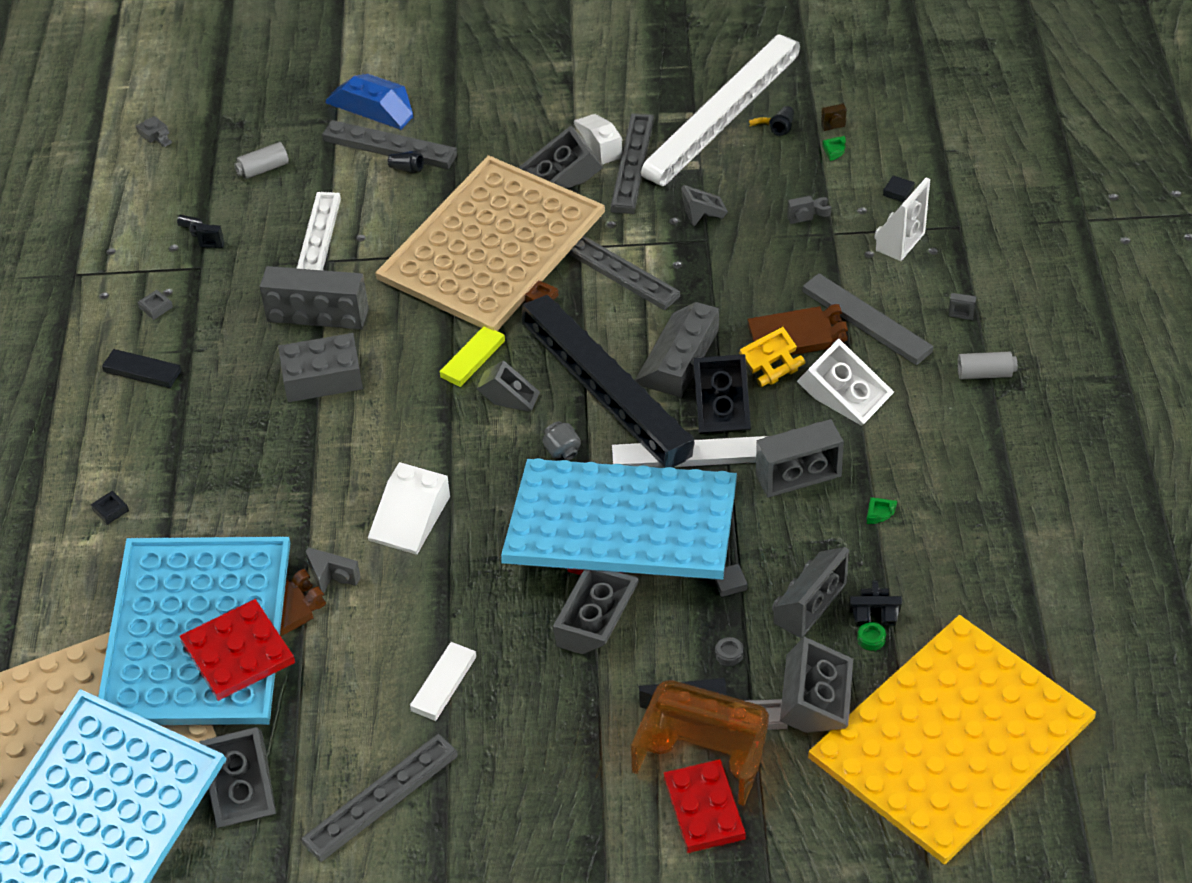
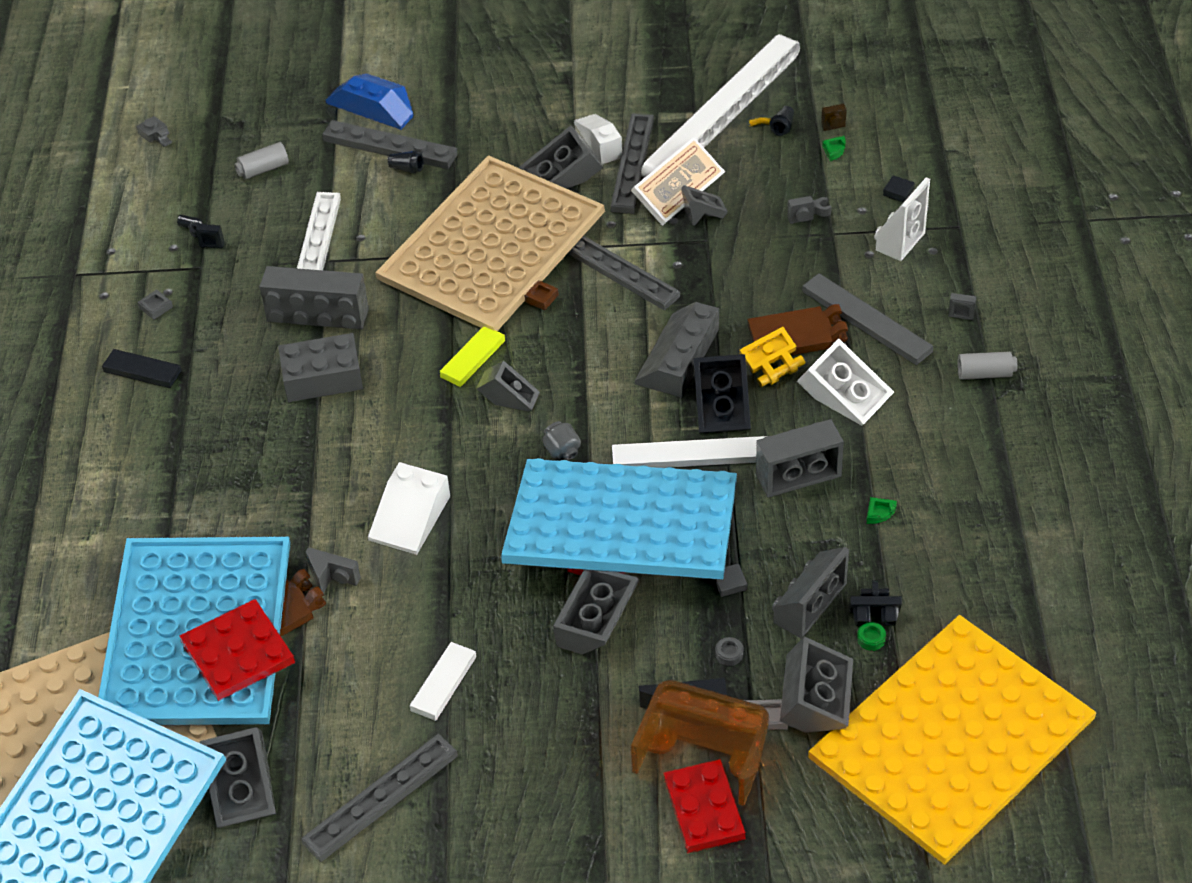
(109, 507): black tile -> none
(608, 382): black brick -> none
(662, 187): none -> tile

